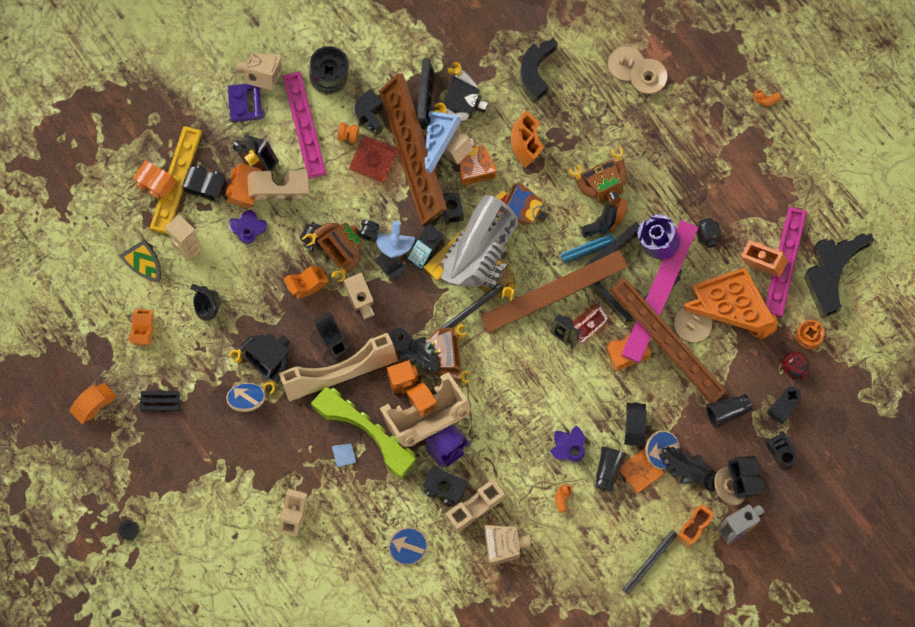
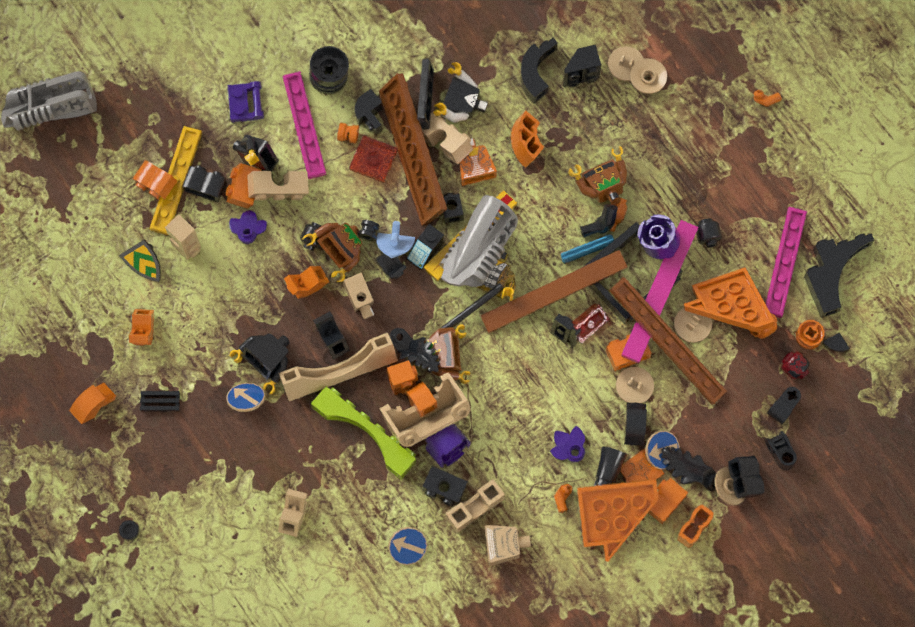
(49, 101): none -> light grey connector
(205, 302): black hat -> none
(261, 70): tan torso -> none
(343, 455): light blue slope -> none
(440, 132): light blue wing -> none
(525, 204): torso -> none
(582, 67): none -> black slope
(614, 511): none -> orange wing
(634, 385): none -> tan piece
(649, 562): black bar -> none
(669, 498): none -> orange brick
(728, 410): black plant -> none
(740, 523): light grey torso -> none
(764, 258): orange brick -> none
(836, 343): none -> black tile

